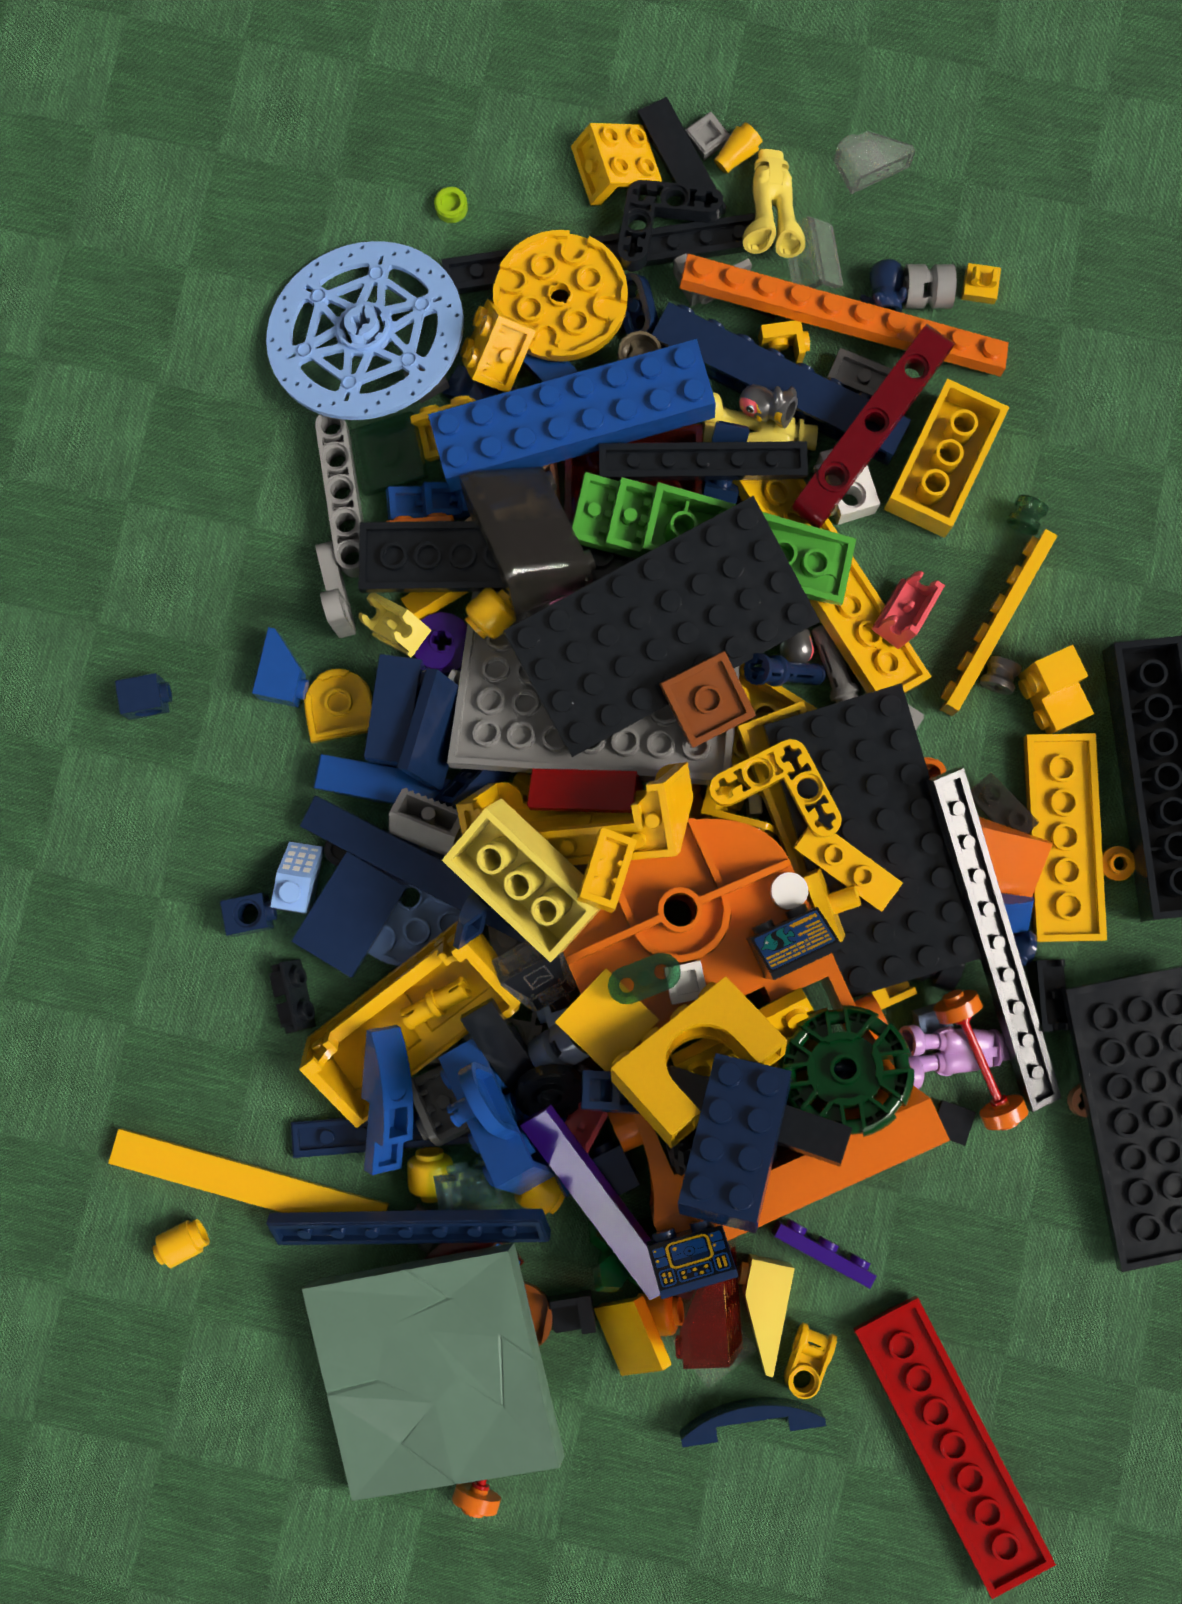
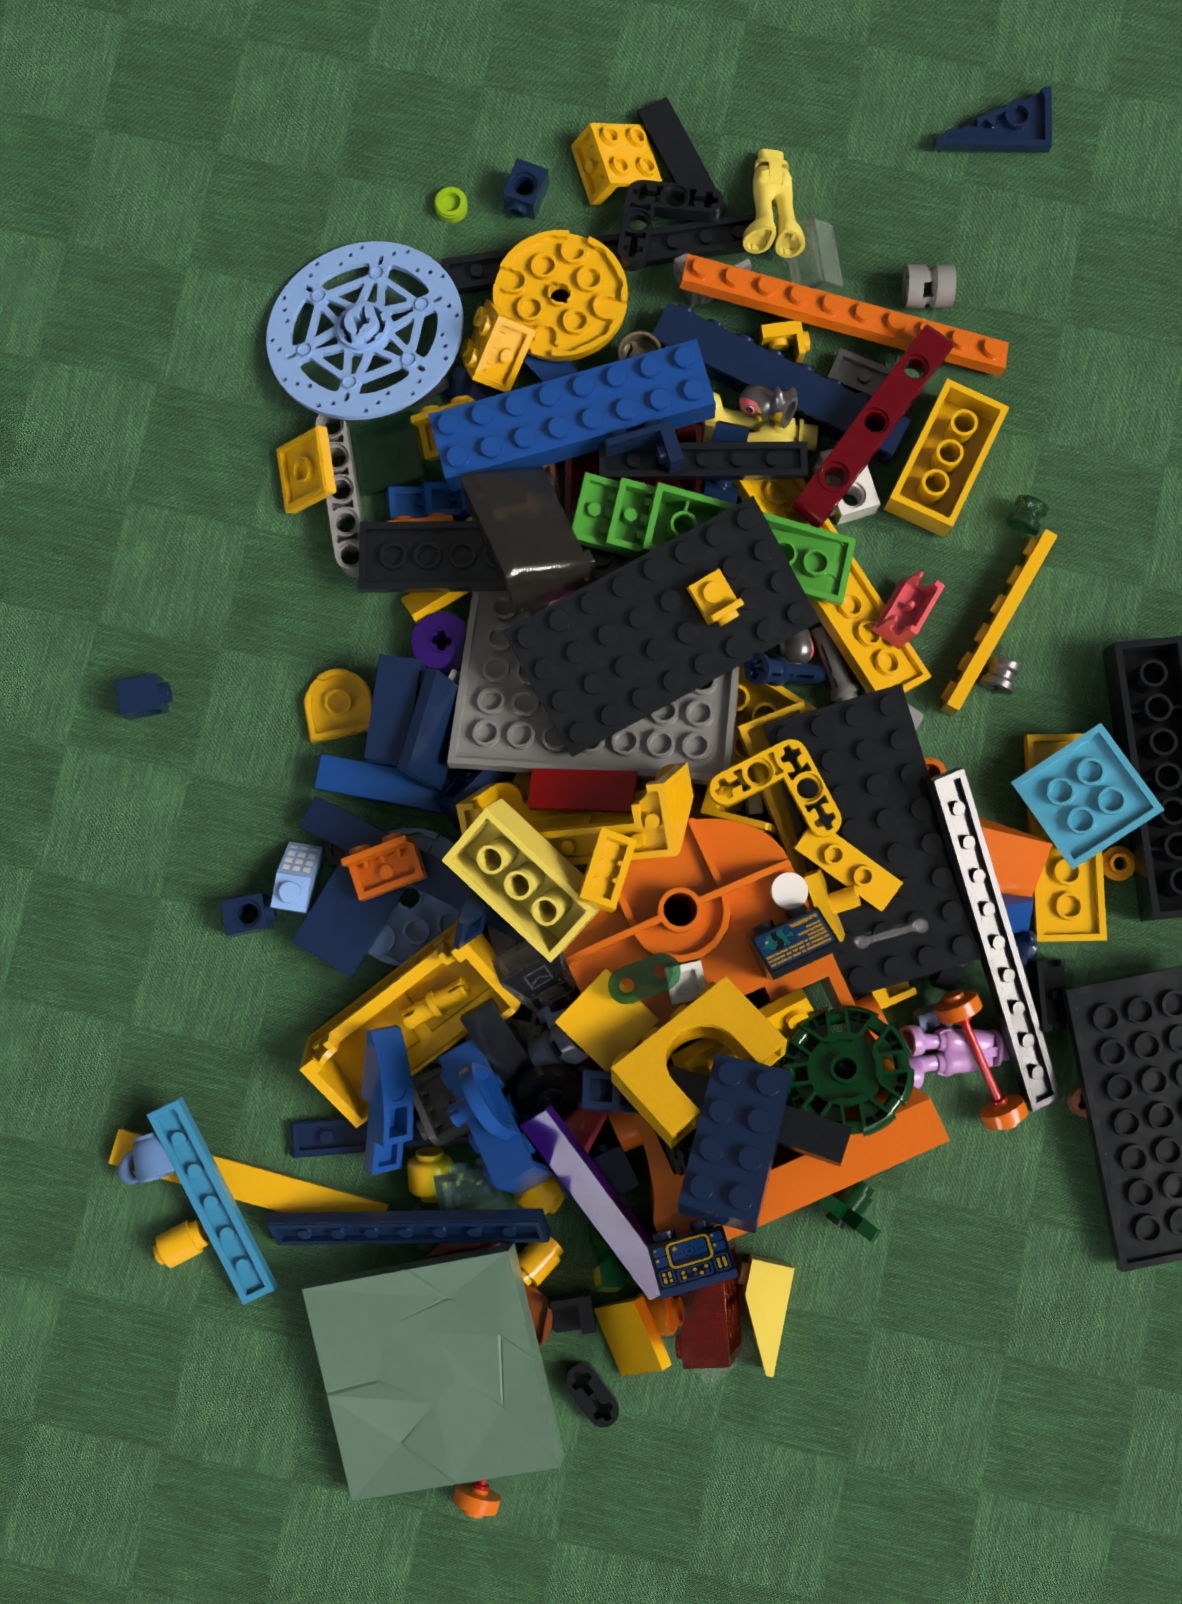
(149, 1161): none -> medium blue piece
(212, 1200): none -> dark azure plate
(279, 673): blue slope -> none
(290, 980): black hinge -> none
(306, 470): none -> yellow tile
(335, 598): light grey beam -> none
(385, 866): none -> orange bracket
(395, 625): light yellow hinge -> none
(424, 822): light grey brick -> none
(490, 613): yellow head -> none
(530, 177): none -> dark blue brick
(538, 1261): none -> yellow brick
(599, 1389): none -> black beam
(639, 307): dark blue plate -> none
(667, 448): none -> dark blue bracket
(703, 1428): dark blue slope -> none
(707, 135): light grey tile -> none
(707, 699): dark orange plate -> none
(715, 598): none -> yellow bracket
(739, 147): yellow cone -> none
(810, 1359): yellow piece -> none
(825, 1252): dark purple plate -> none
(848, 1207): none -> dark green plant
(870, 159): clear slope -> none
(887, 285): dark blue animal -> none
(919, 925): none -> clear hinge
(954, 1447): red plate -> none
(956, 1121): black tile -> none
(981, 283): yellow tile -> none
(1002, 805): clear smoke hinge -> none
(1014, 128): none -> dark blue wing
(1056, 691): yellow brick -> none
(1087, 796): none -> medium azure plate

